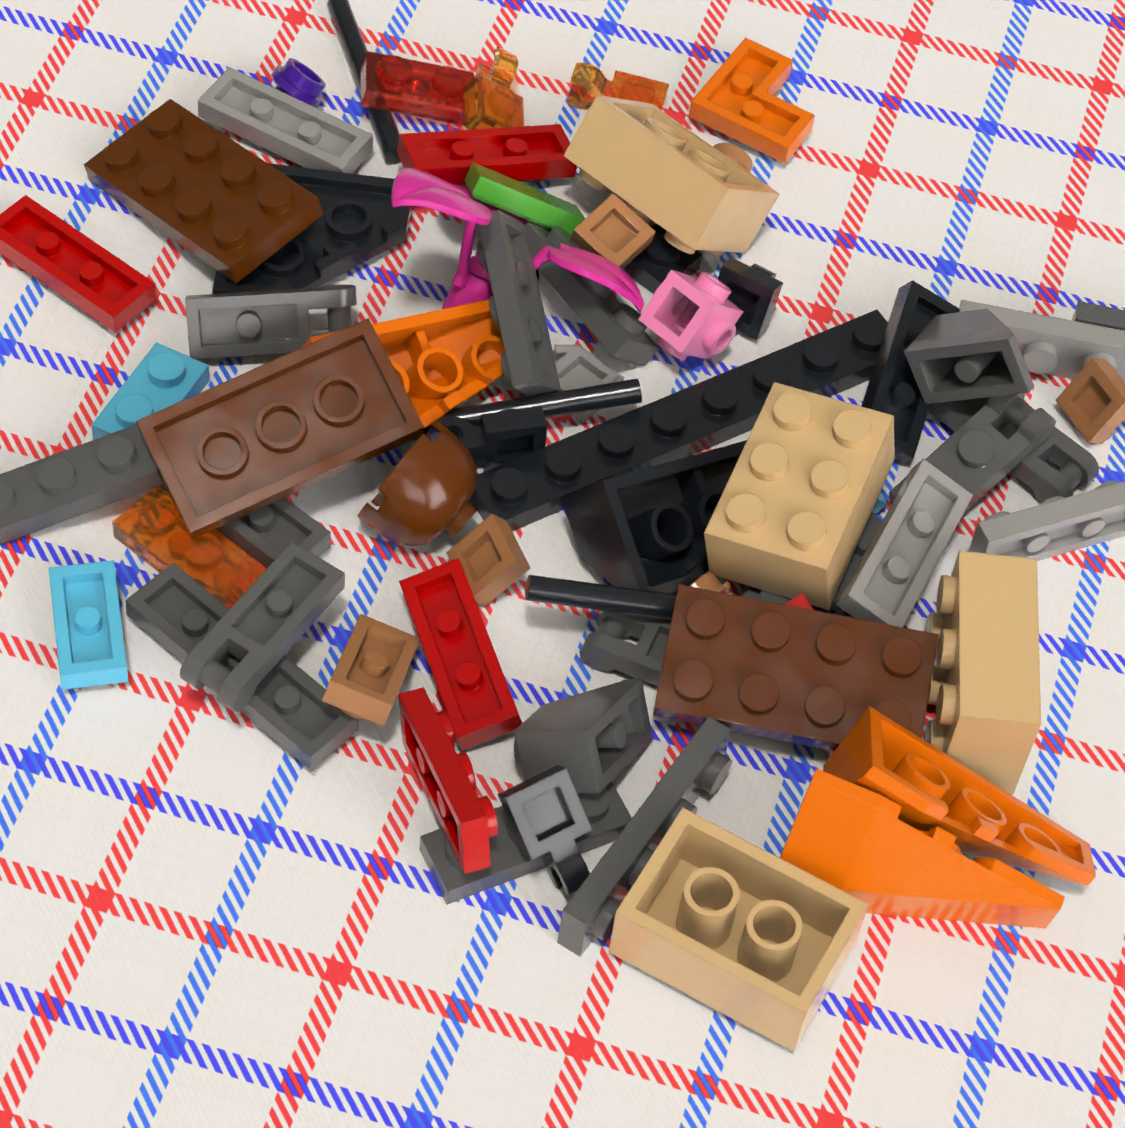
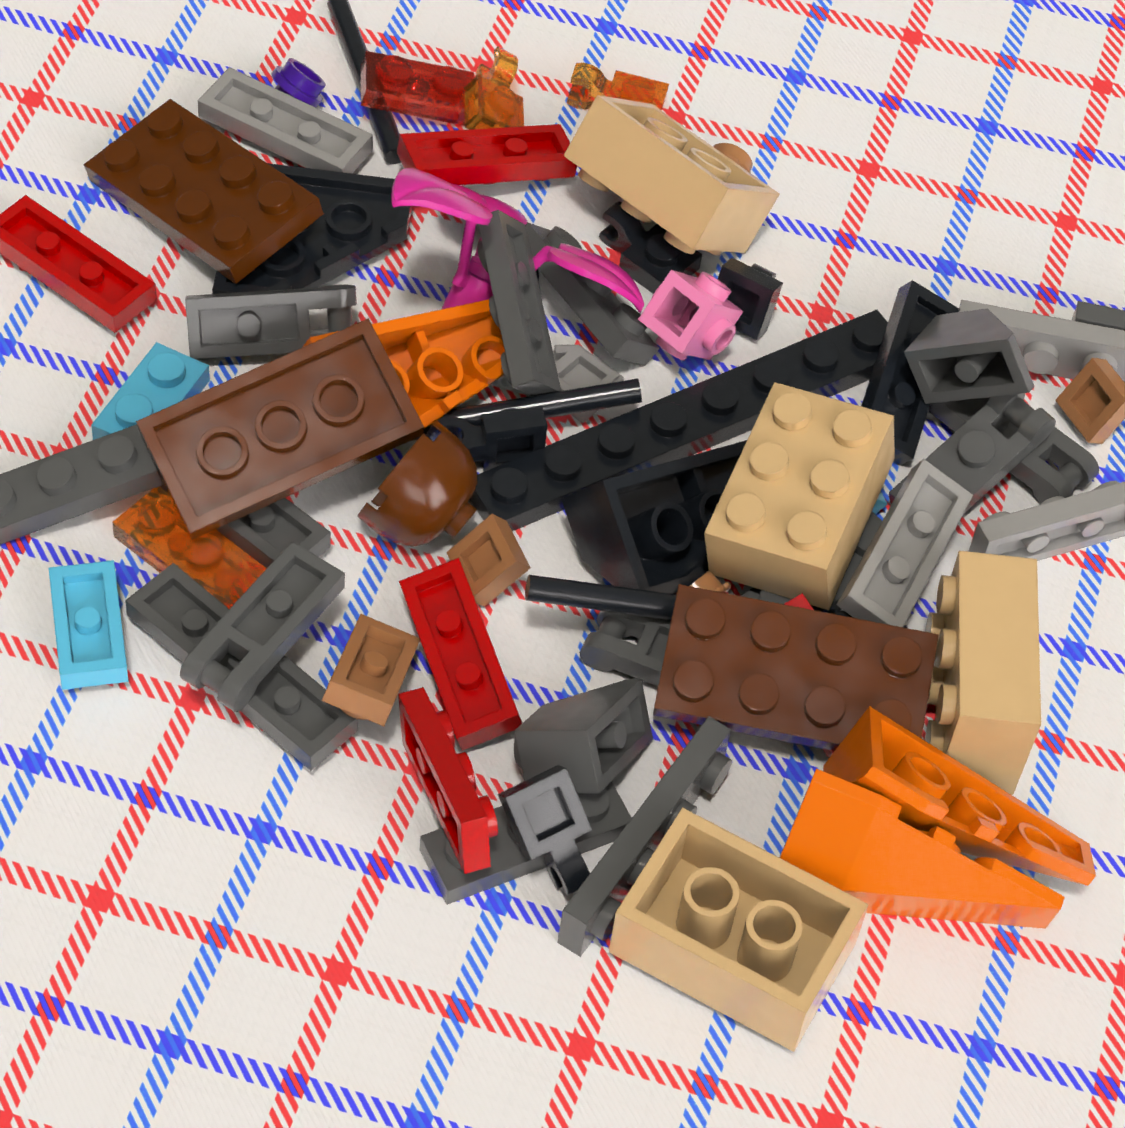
(522, 199): bright green tile -> none
(613, 232): medium nougat plate -> none
(743, 103): orange plate -> none

